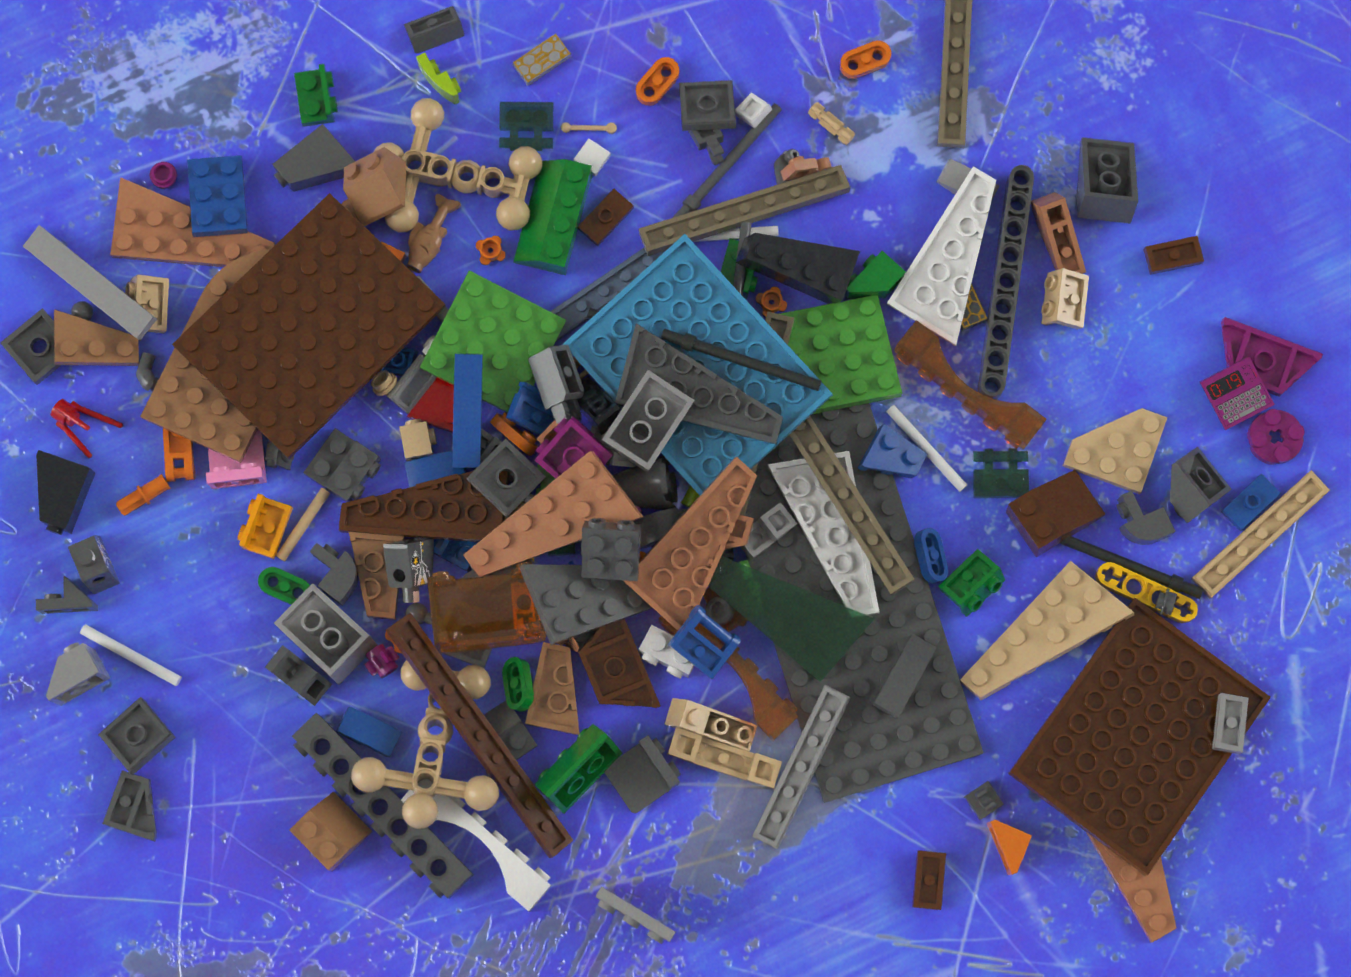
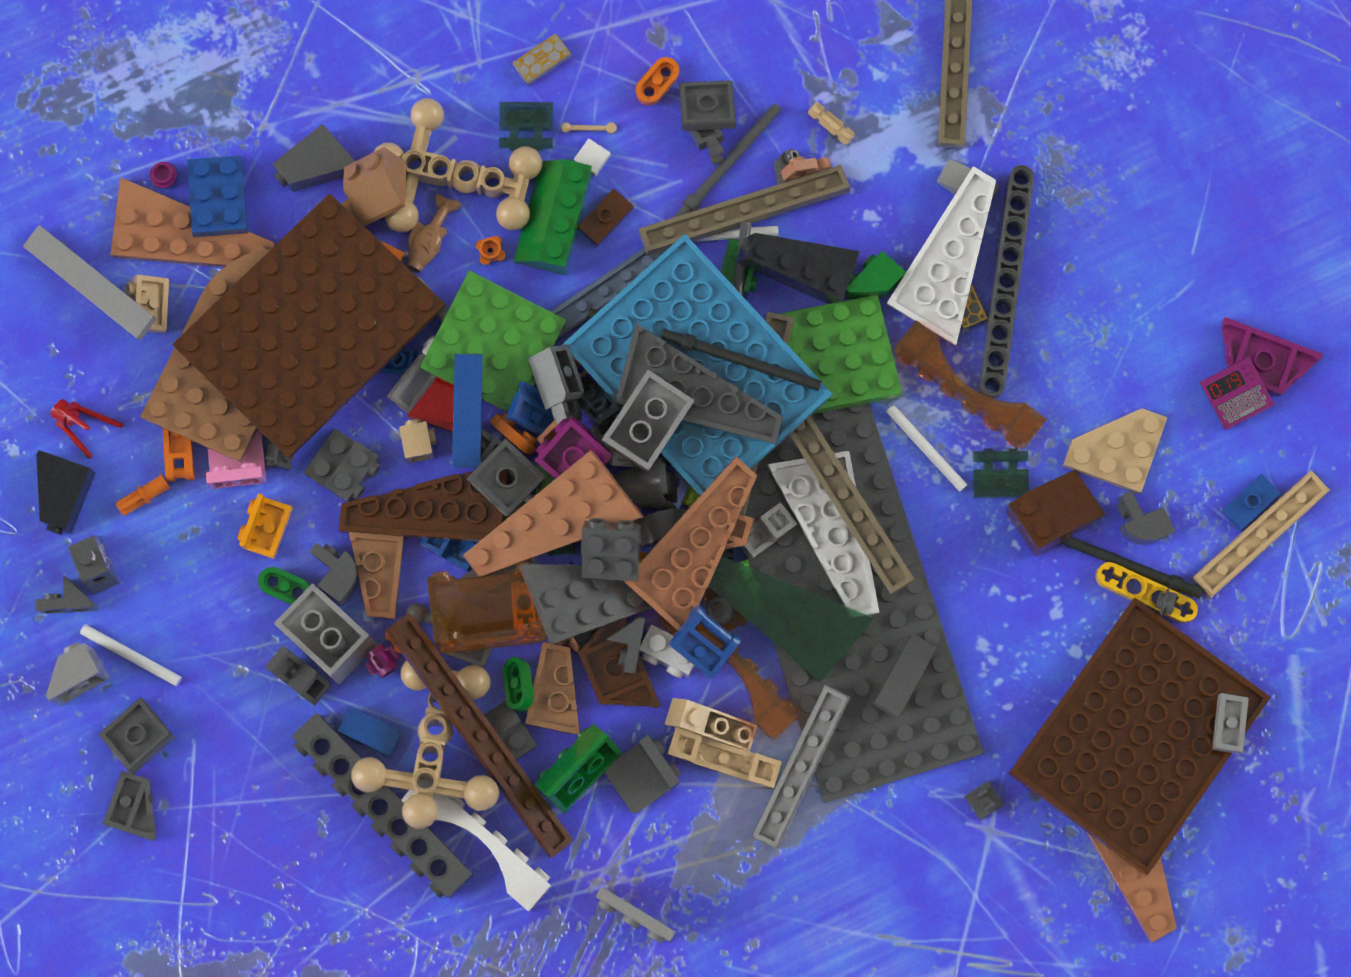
(37, 328): dark grey plate -> none
(91, 343): medium nougat wing -> none
(144, 372): dark grey arm -> none
(303, 524): tan bar -> none
(314, 96): green bracket -> none
(331, 831): medium nougat slope -> none
(383, 383): tan plate -> none
(409, 565): dark grey torso -> none
(431, 468): blue slope -> none
(434, 29): dark grey slope -> none
(439, 81): lime slope -> none
(631, 635): none -> dark grey slope
(753, 110): white tile -> none
(772, 294): orange plate -> none
(863, 58): orange plate -> none
(892, 454): blue wing -> none
(929, 880): reddish brown plate -> none
(931, 555): blue plate -> none
(973, 582): green bracket -> none
(1010, 844): orange slope -> none
(1055, 622): tan wing -> none
(1058, 232): nougat slope -> none
(1065, 298): tan bracket -> none
(1106, 180): dark grey slope -> none
(1173, 255): reddish brown plate -> none
(1195, 485): dark grey slope -> none
(1289, 430): magenta plate -> none

